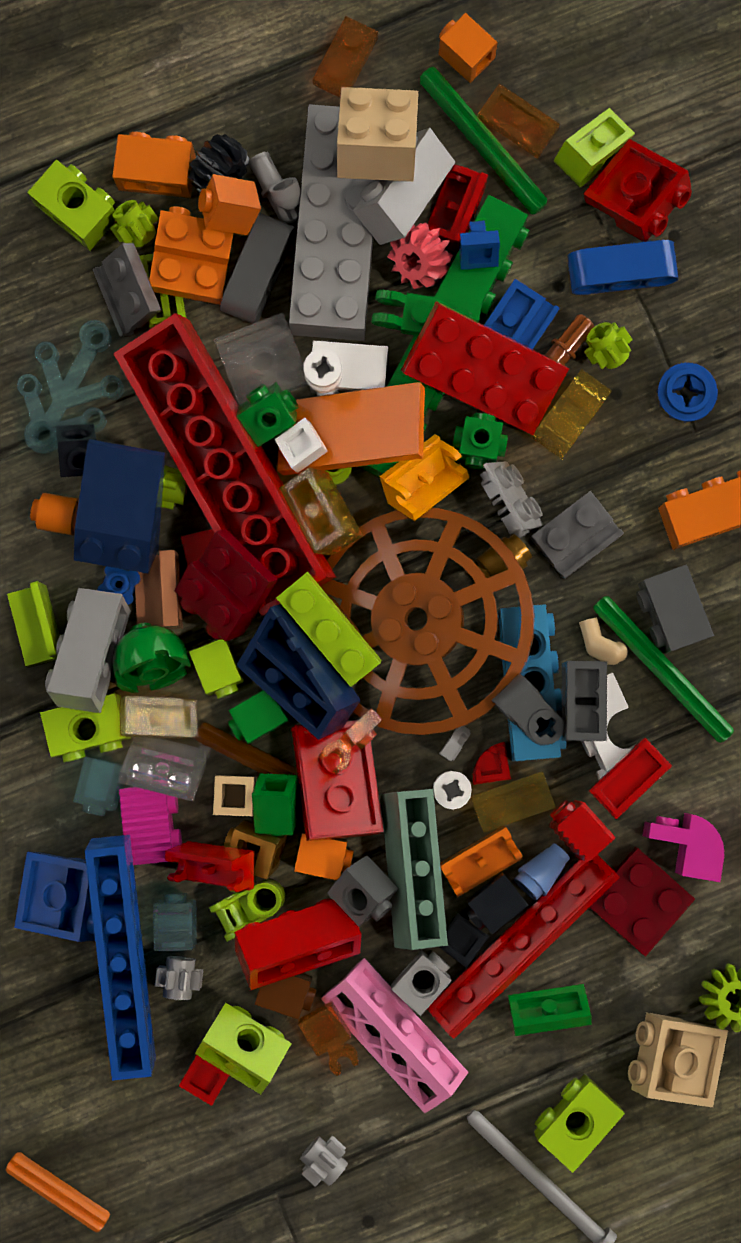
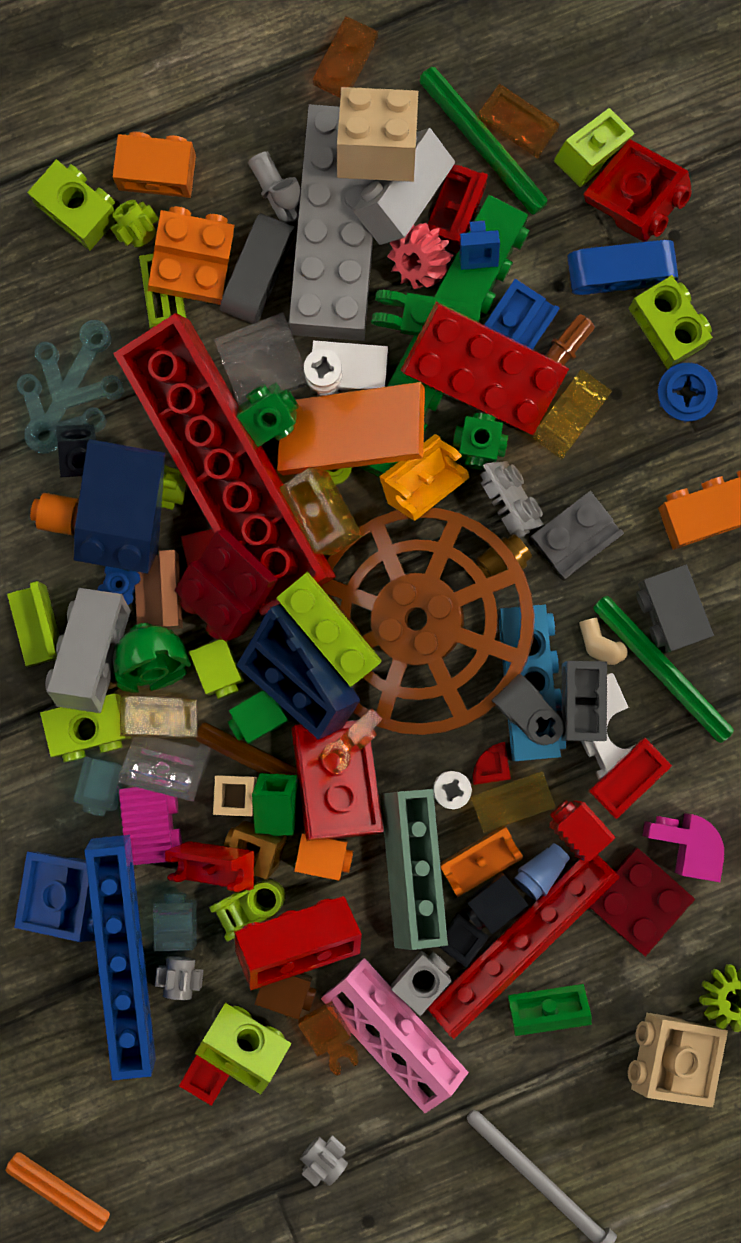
(126, 289): flat silver plate -> none
(219, 157): black gear -> none
(229, 204): orange brick -> none
(301, 445): white plate -> none
(363, 891): dark grey brick -> none
(455, 743): light grey tile -> none
(467, 47): orange brick -> none
(574, 1144): lime brick -> none
(608, 345): lime gear -> none
(661, 326): none -> lime brick

